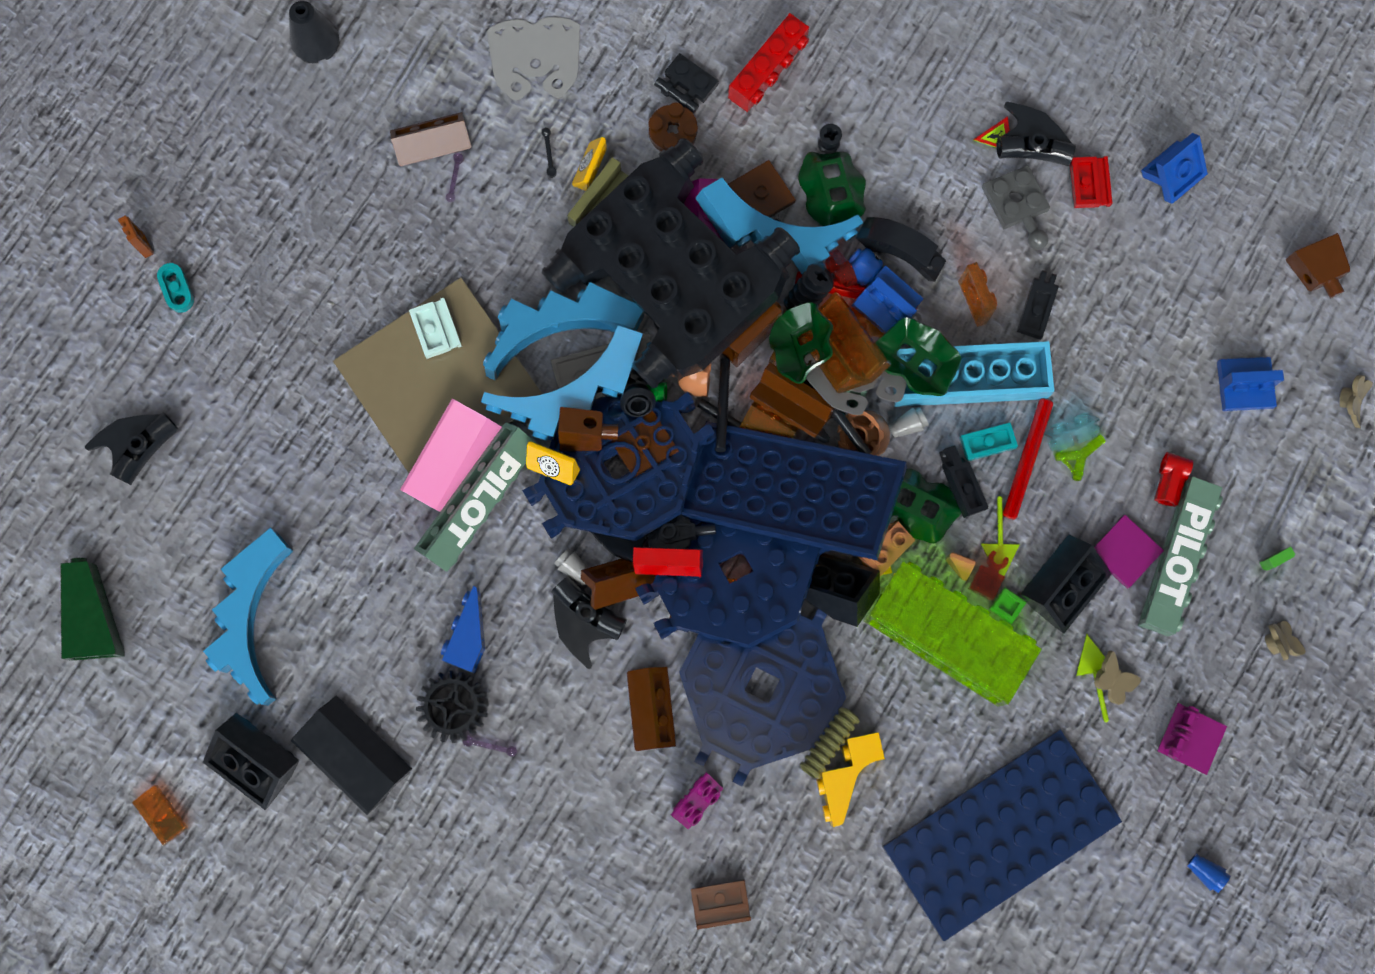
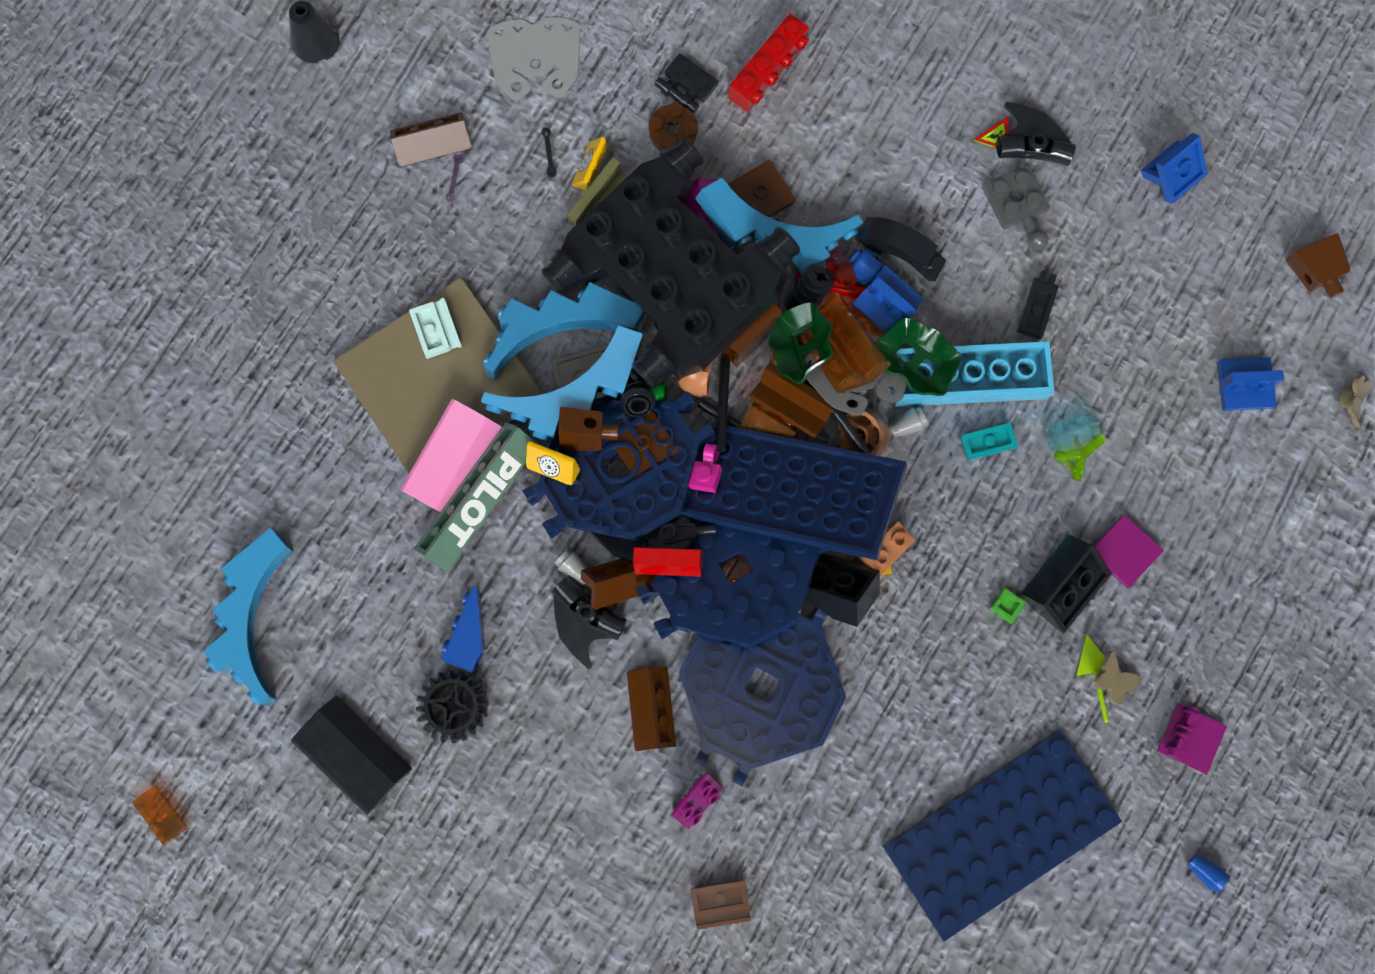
(86, 615): dark green slope -> none
(133, 442): black pin -> none
(135, 236): dark orange tile -> none
(176, 289): teal plate -> none
(250, 760): black slope -> none
(511, 751): clear purple hinge -> none
(706, 474): none -> dark pink plate
(817, 187): dark green piece -> none
(826, 144): black bush -> none
(829, 742): olive piece -> none
(839, 783): yellow arch -> none
(910, 517): dark green piece -> none
(953, 634): clear neon green brick -> none
(961, 565): nougat slope -> none
(963, 482): black hinge -> none
(977, 295): clear orange plate -> none
(987, 579): clear red plate -> none
(1002, 550): lime piece -> none
(1028, 459): red axle -> none
(1090, 182): red plate -> none
(1174, 472): red piece -> none
(1180, 557): sand green brick -> none
(1277, 559): bright green tile -> none
(1282, 641): dark tan animal -> none

